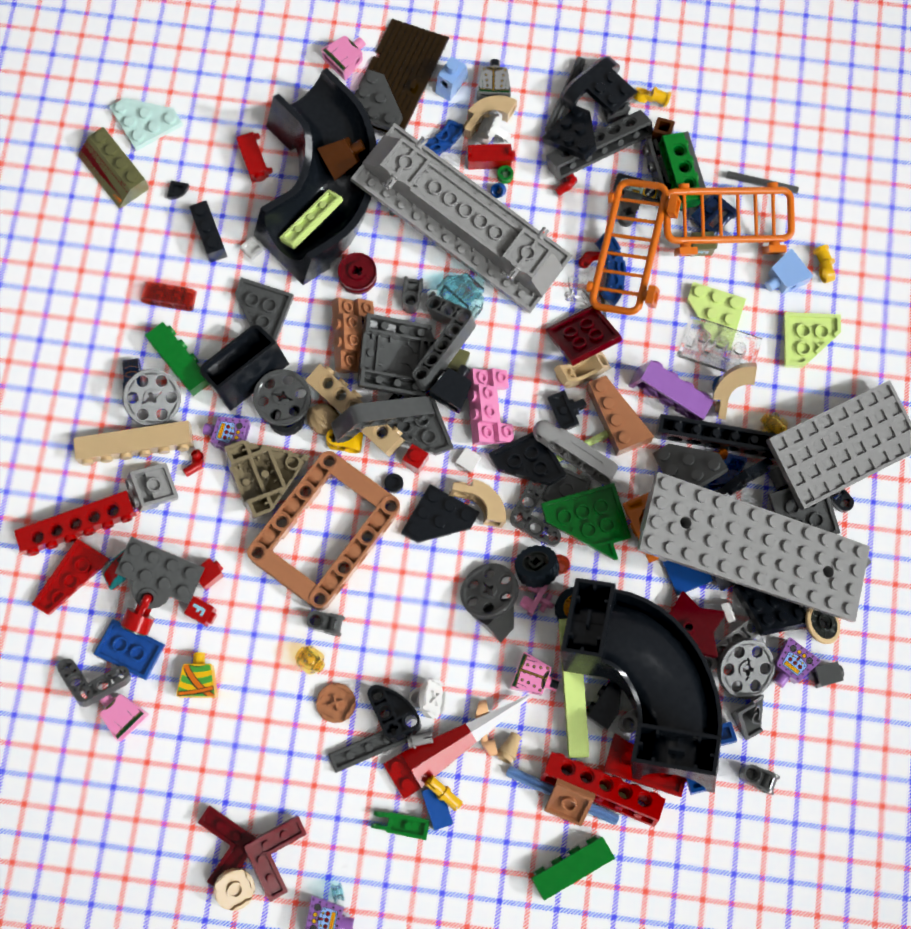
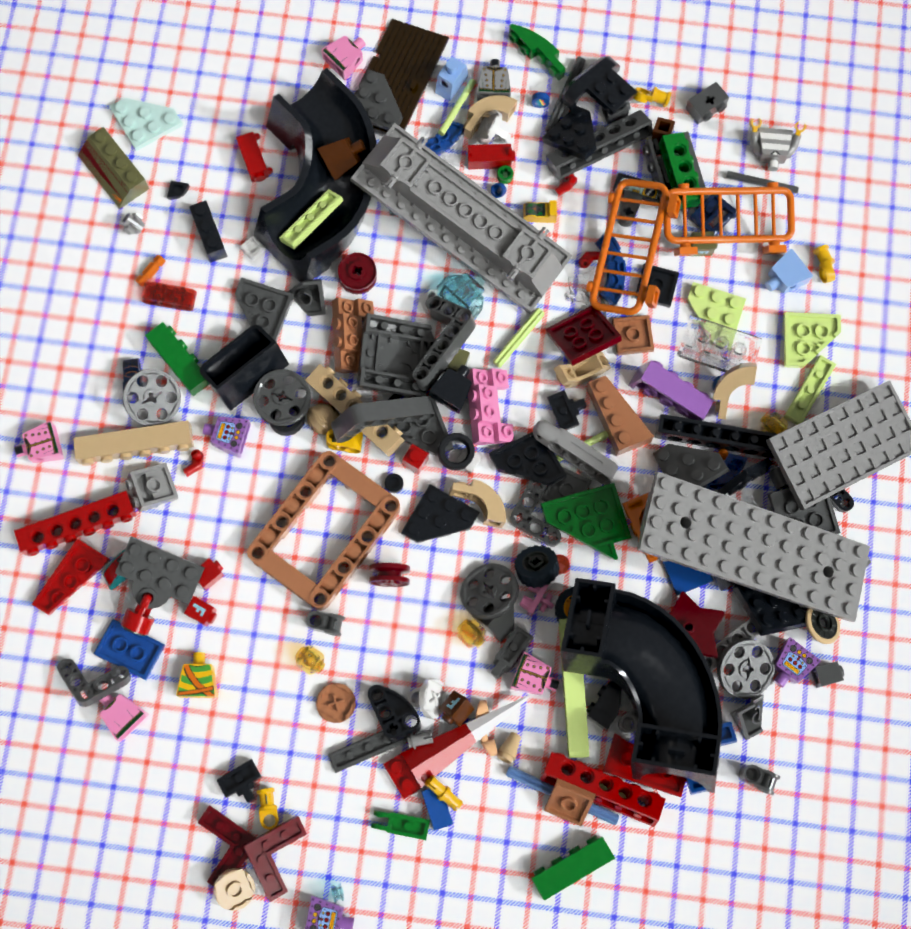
(41, 444): none -> bright pink torso
(133, 223): none -> light grey gear
(150, 270): none -> orange axle
(240, 781): none -> black hinge
(262, 474): dark tan wedge -> none
(267, 807): none -> yellow connector
(310, 297): none -> dark grey slope
(389, 574): none -> dark red wheel
(411, 291): dark grey piece -> none
(456, 437): none -> black tyre
(456, 709): none -> reddish brown brick
(459, 103): none -> yellowish green bar
(471, 633): none -> clear yellow head
(511, 652): none -> dark grey hinge
(518, 338): none -> yellowish green axle
(537, 46): none -> green slope
(540, 100): none -> blue tile
(540, 212): none -> yellow leg
(635, 335): none -> nougat tile
(665, 281): none -> black tile
(707, 102): none -> dark grey brick
(729, 612): white tile -> none
(773, 144): none -> light grey torso
(810, 390): none -> yellowish green tile

